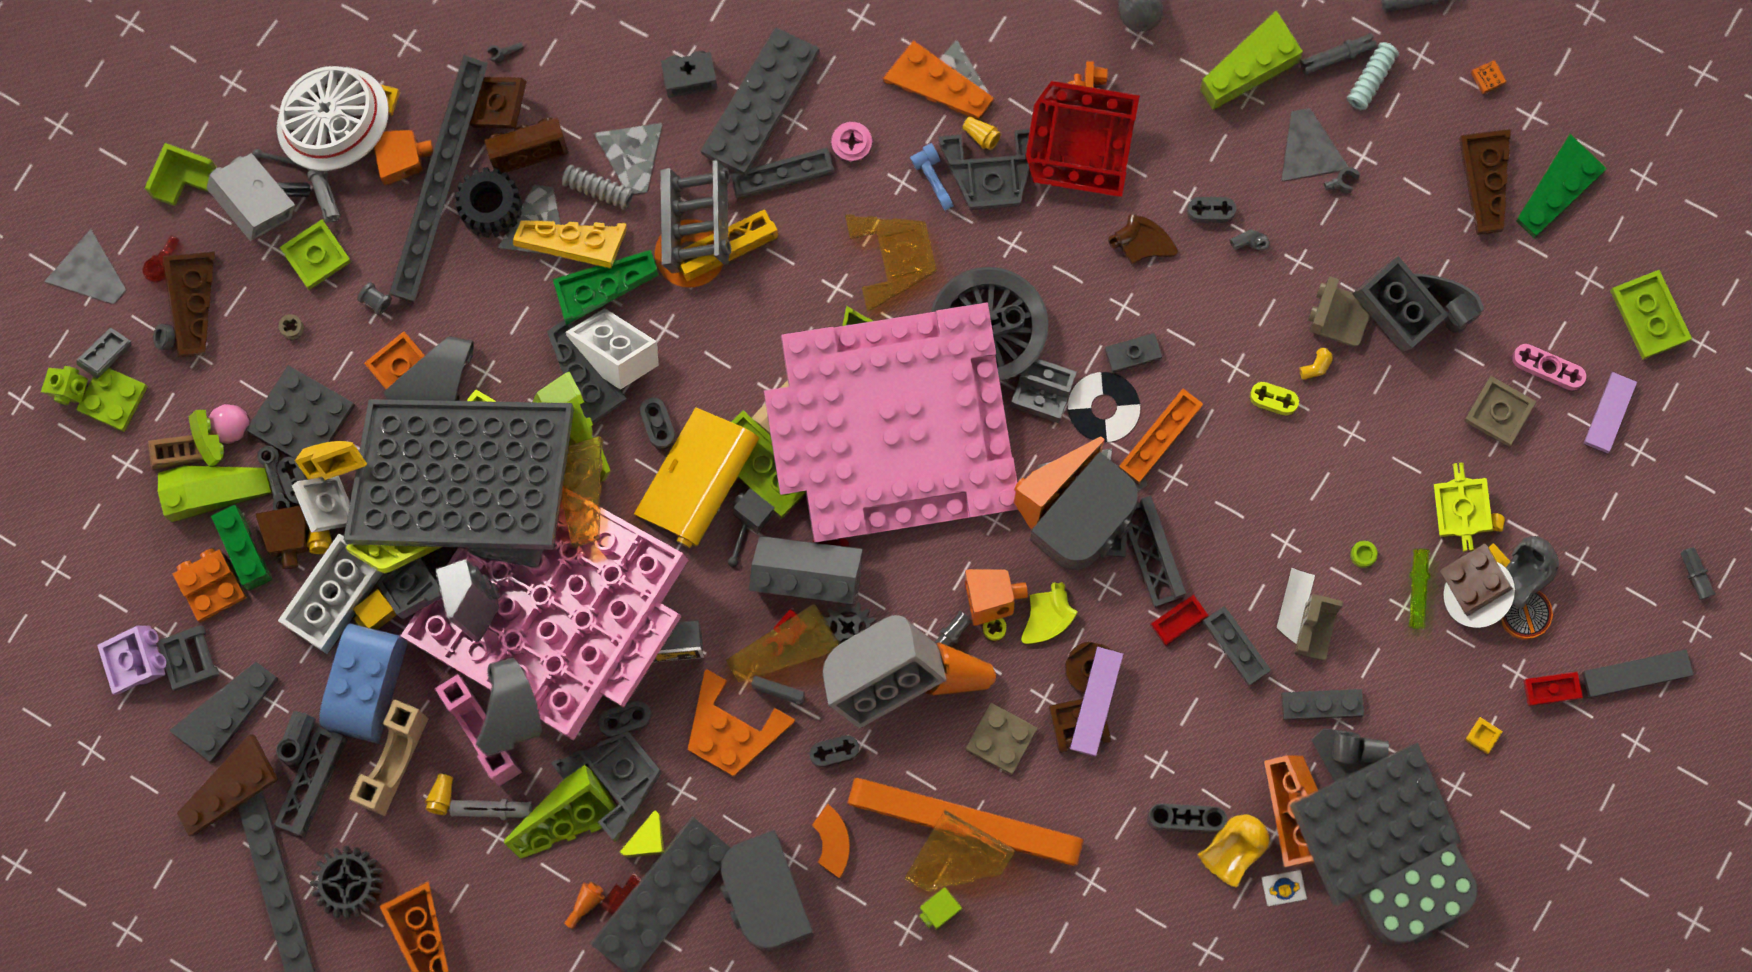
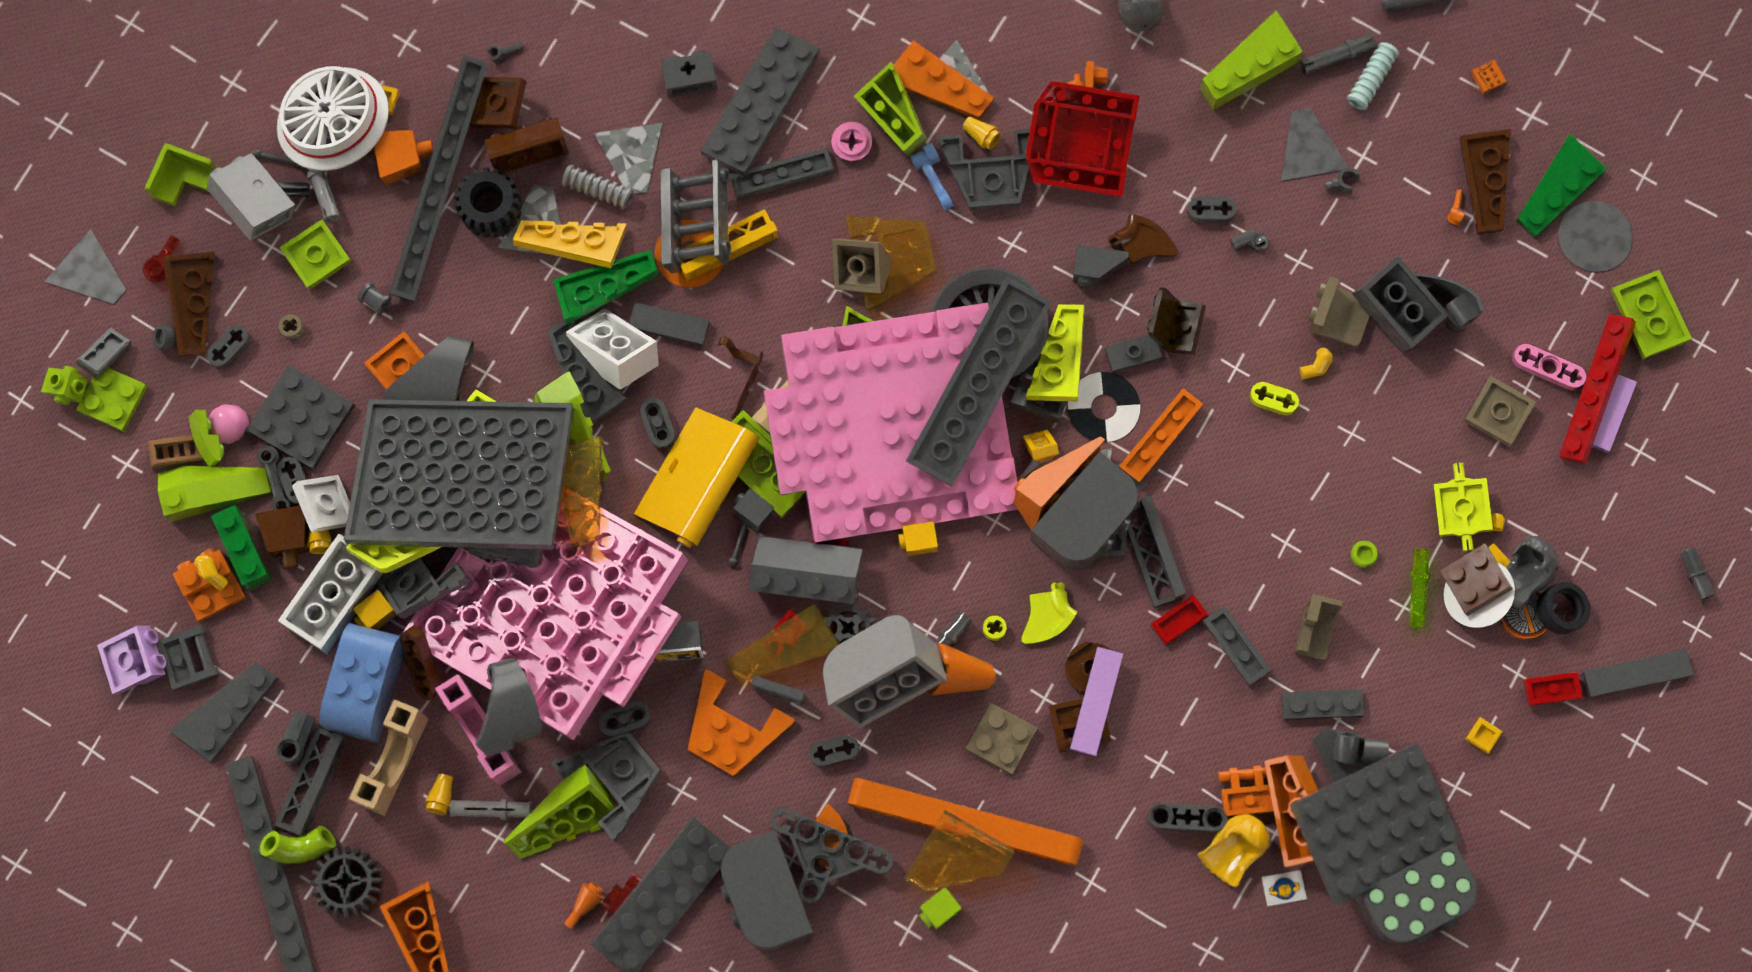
(209, 572): none -> yellow arm
(224, 342): none -> dark grey beam
(231, 785): reddish brown wing -> none
(297, 849): none -> lime cylinder
(329, 459): yellow slope -> none
(416, 646): none -> reddish brown beam
(468, 598): dark grey slope -> none
(646, 840): neon yellow slope -> none
(669, 324): none -> dark grey tile
(741, 354): none -> reddish brown piece
(813, 848): none -> dark grey beam
(860, 265): none -> dark tan slope
(891, 108): none -> lime wedge
(918, 539): none -> yellow brick
(978, 381): none -> dark grey plate
(991, 594): orange torso -> none
(1041, 448): none -> yellow piece
(1060, 360): none -> neon yellow wing
(1096, 264): none -> dark grey slope
(1175, 323): none -> dark brown bracket
(1245, 799): none -> orange plate
(1294, 602): white sticker -> none
(1455, 215): none -> orange hand
(1551, 620): none -> black tyre
(1595, 236): none -> flat silver sticker
(1597, 389): none -> red plate

